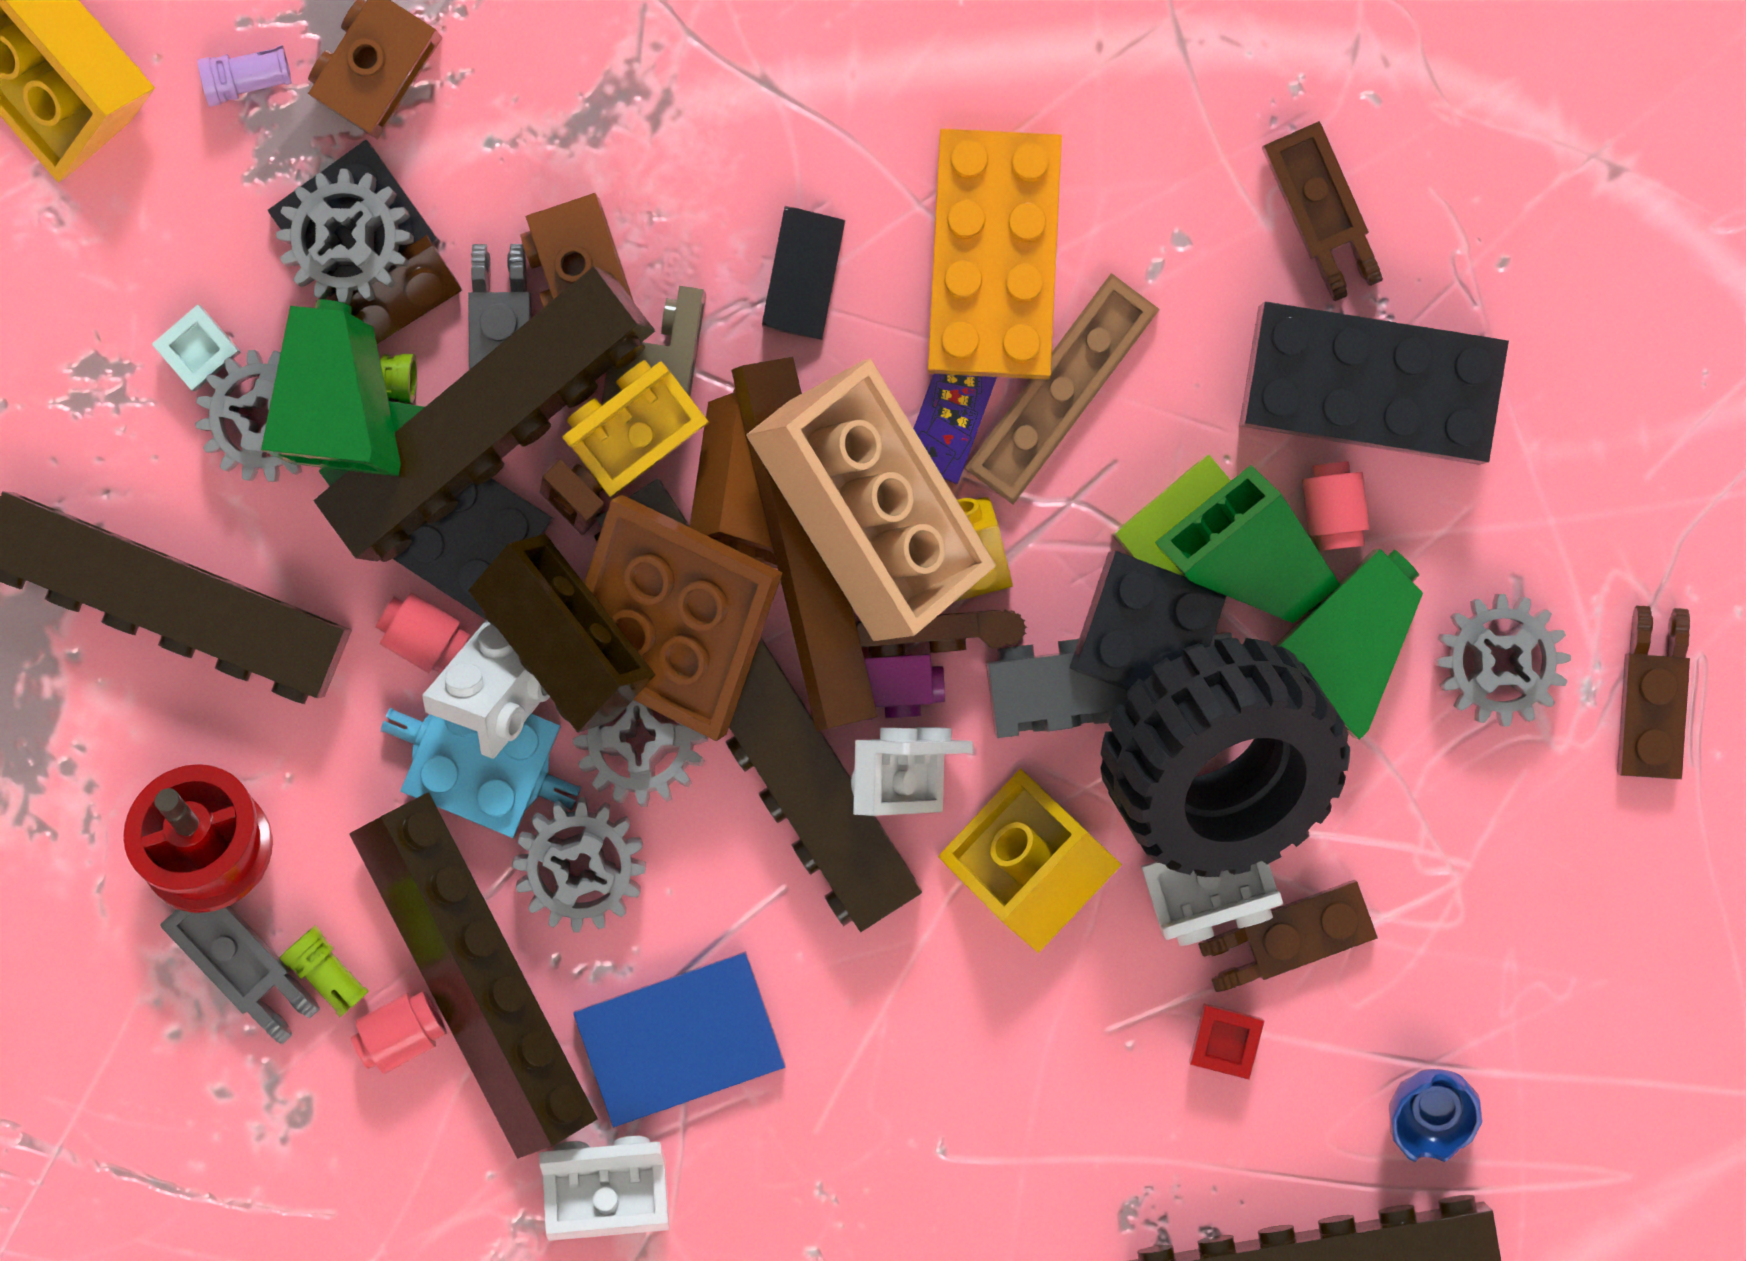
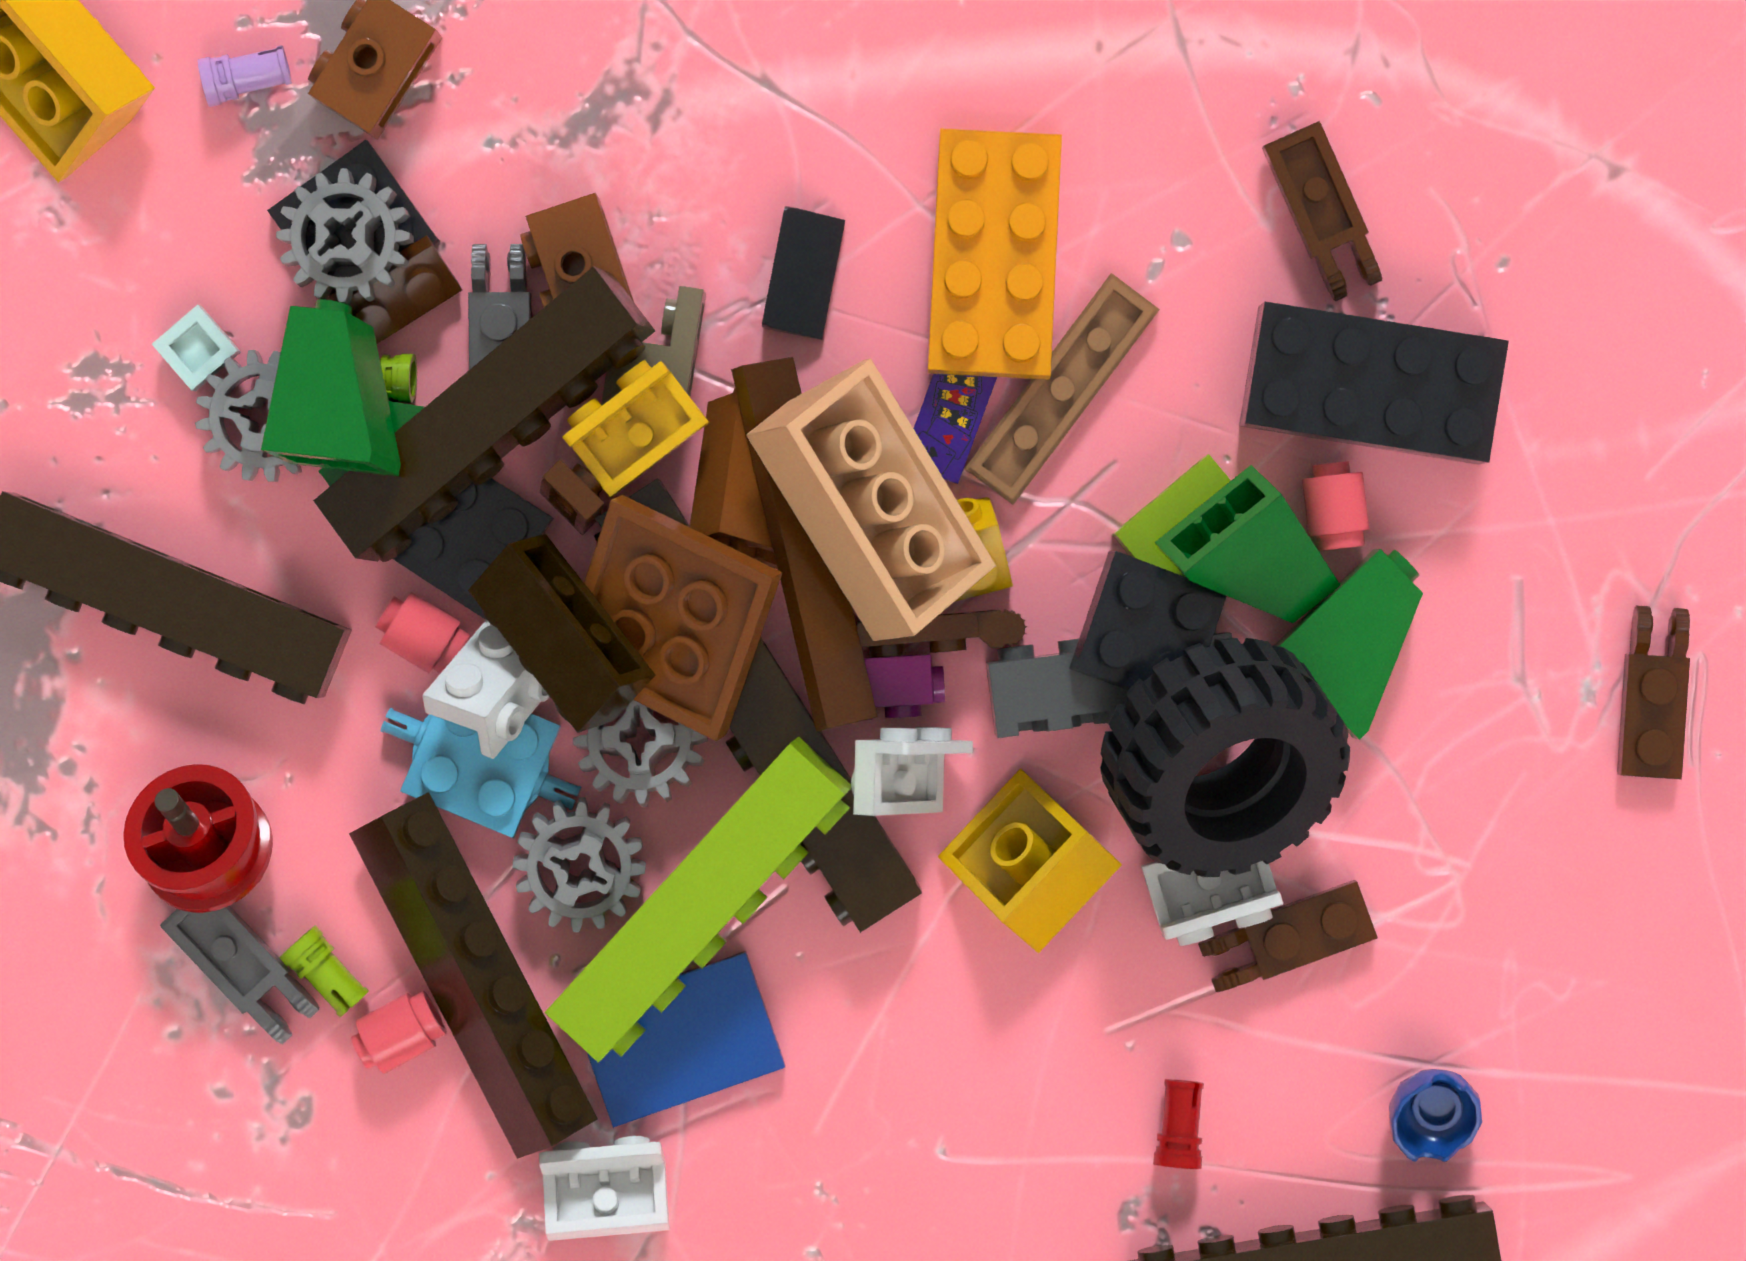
(699, 899): none -> lime brick
(1180, 1126): none -> red pin
(1226, 1041): red plate -> none
(1522, 640): light grey gear -> none

